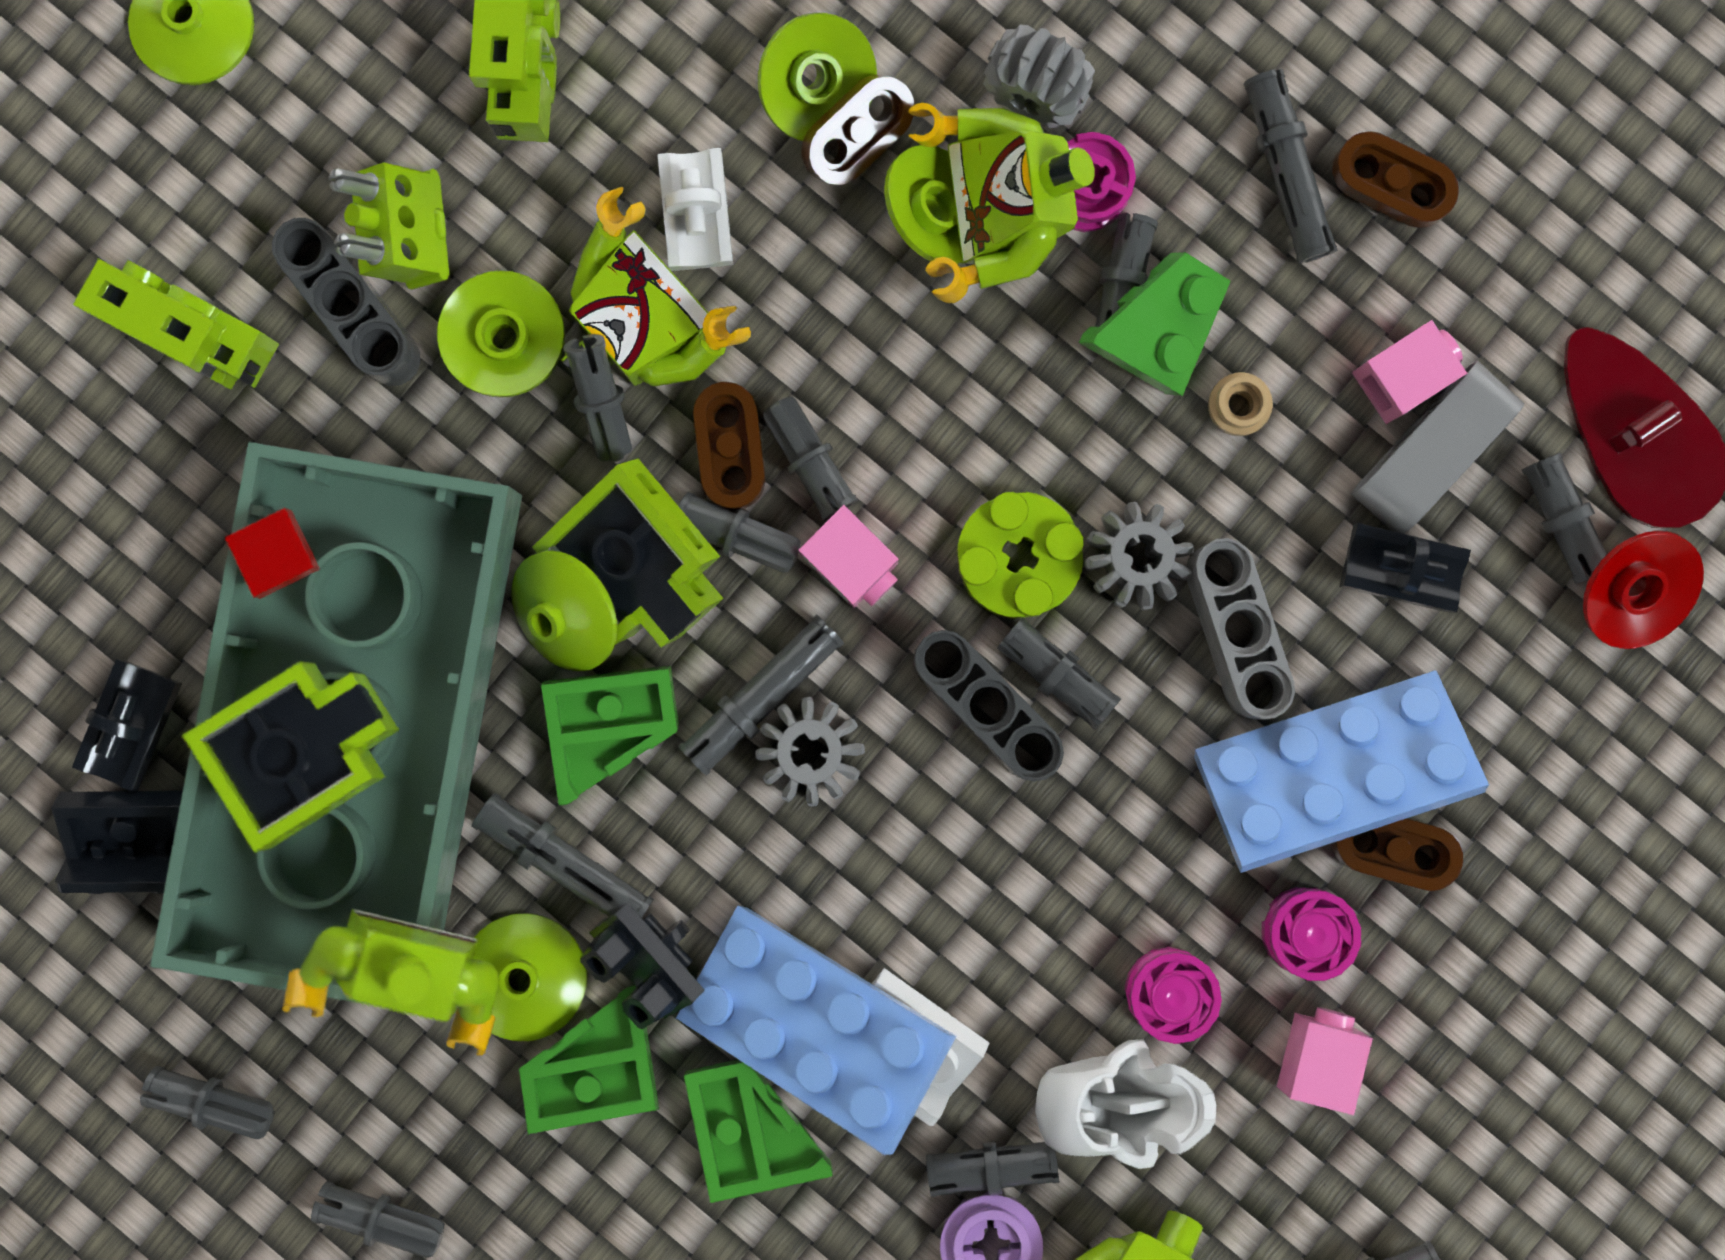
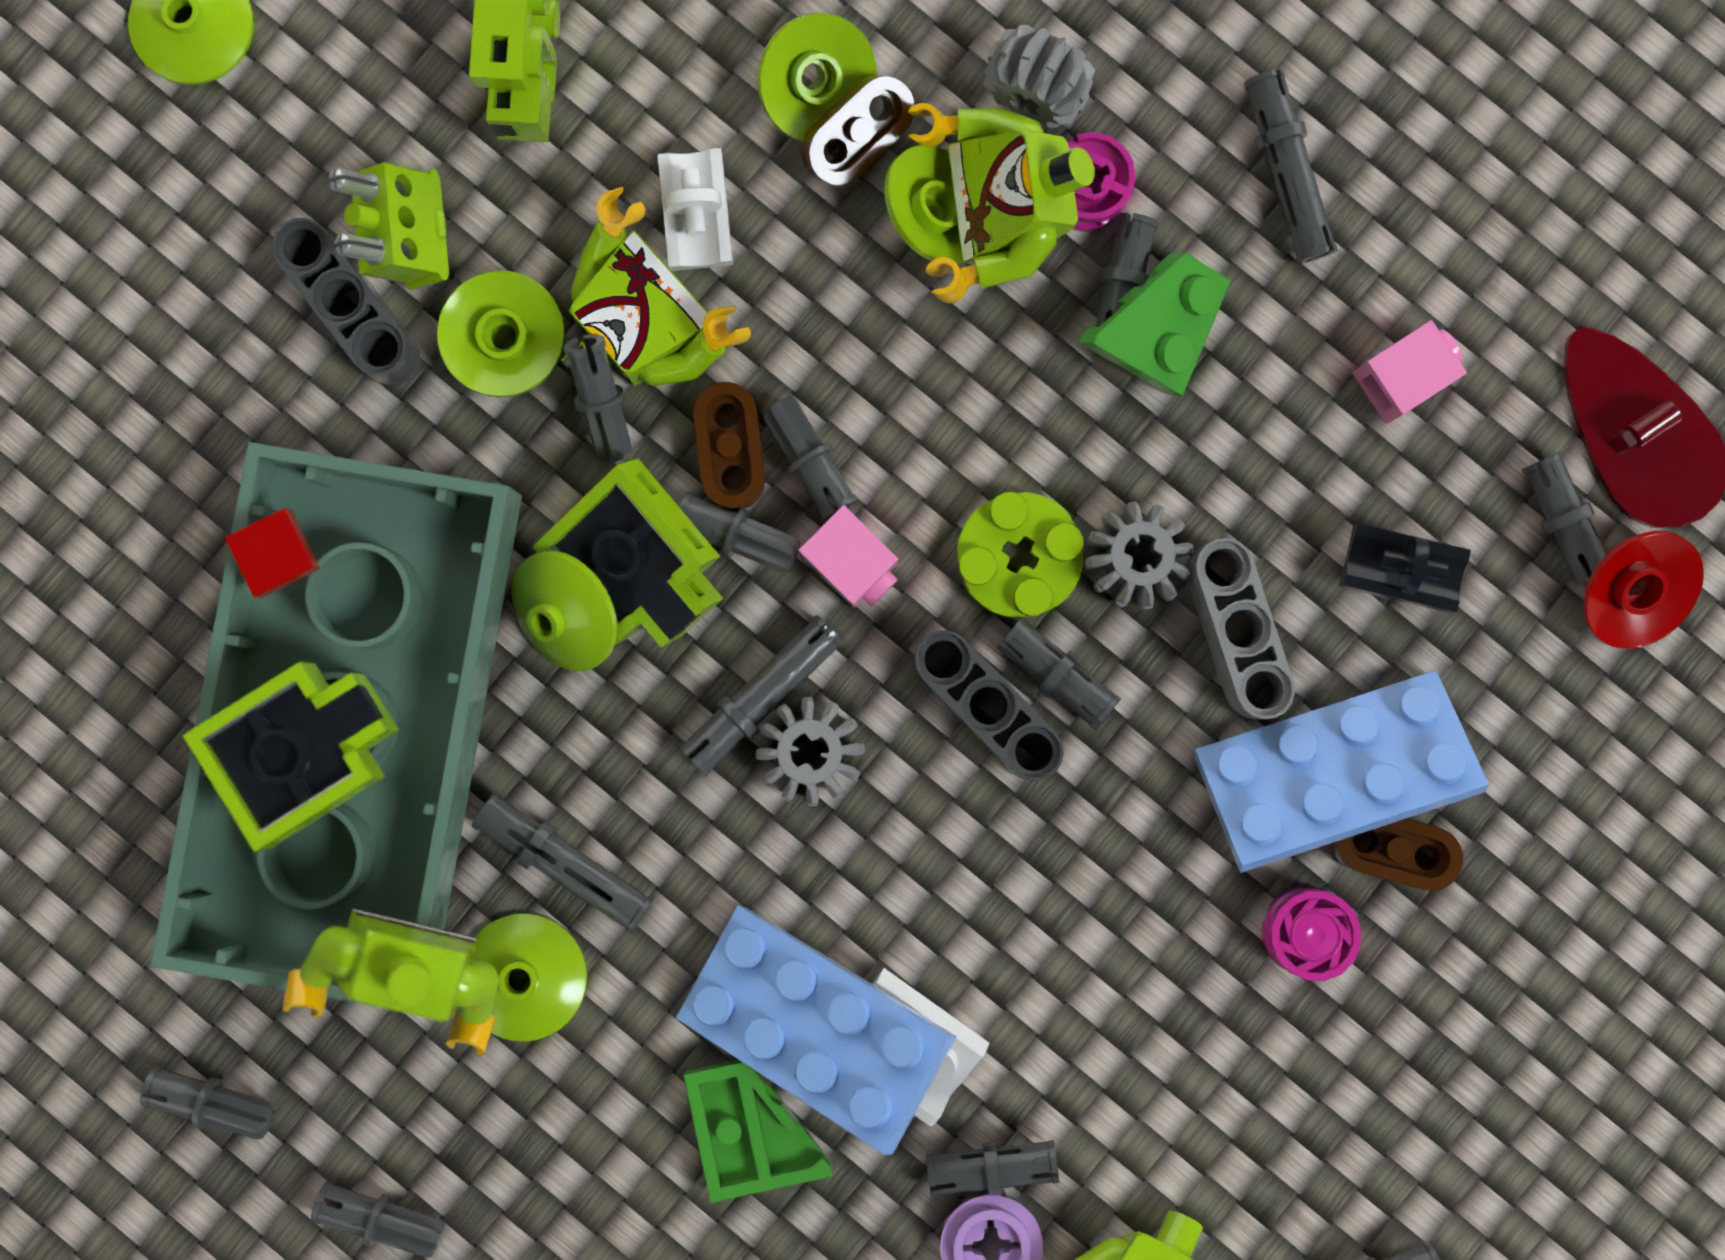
(115, 840): black bracket -> none
(126, 724): black hips -> none
(176, 323): lime piece -> none
(591, 1074): bright green wing -> none
(605, 723): bright green wing -> none
(648, 958): black hips -> none
(1123, 1107): white head -> none
(1173, 995): dark pink wheel -> none
(1253, 390): tan plate -> none
(1325, 1060): bright pink brick -> none
(1395, 174): reddish brown plate -> none
(1437, 449): light grey beam -> none

